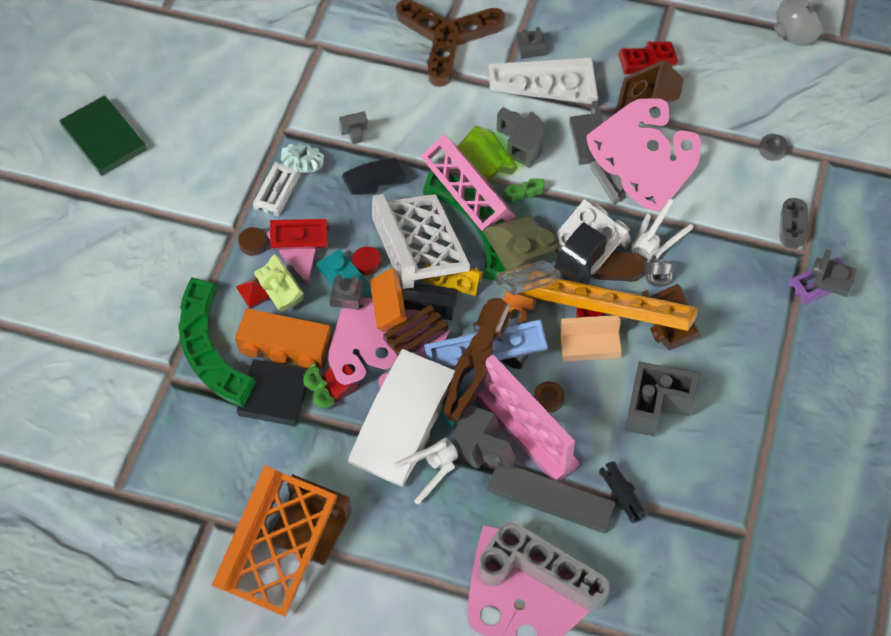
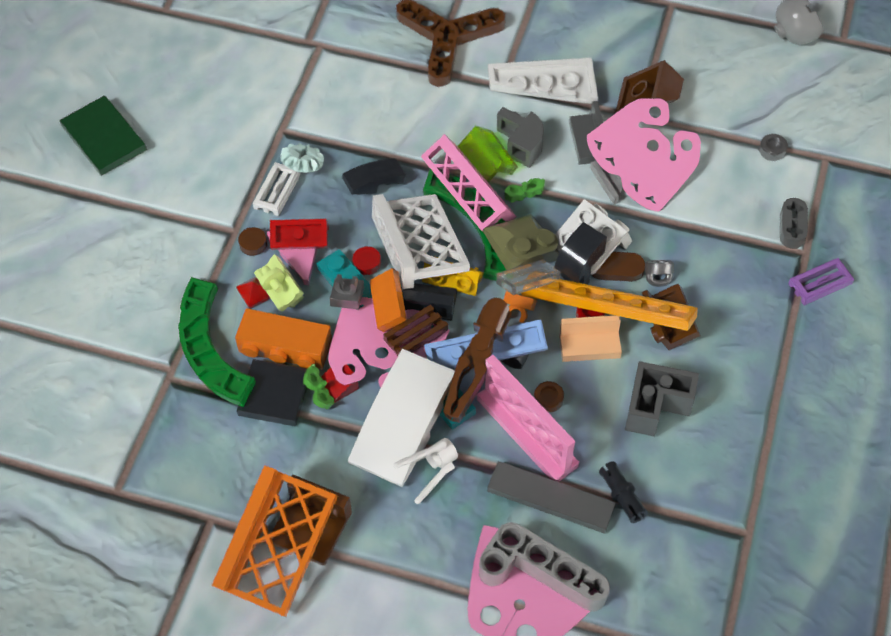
(353, 125): dark grey tile -> none
(478, 438): dark grey brick -> none
(531, 43): dark grey tile -> none
(636, 59): red slope -> none
(648, 244): white plant -> none
(833, 275): dark grey bracket -> none

